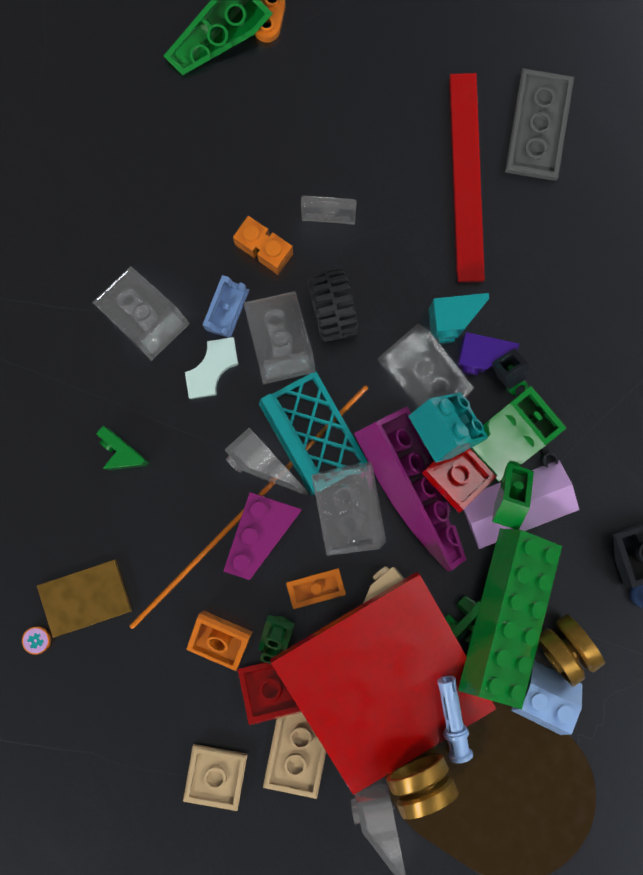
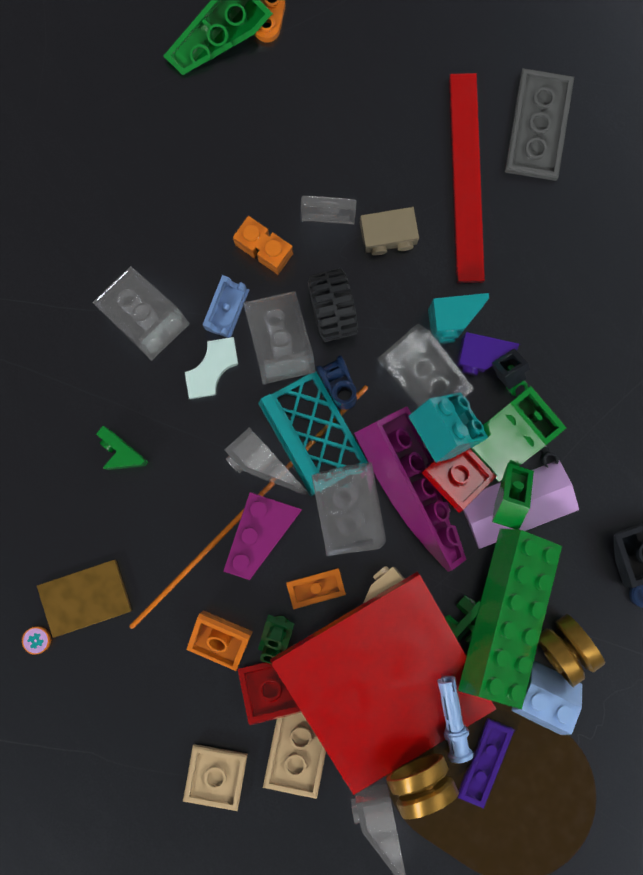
(336, 379): none -> dark blue piece
(389, 231): none -> dark tan brick
(485, 763): none -> dark purple tile

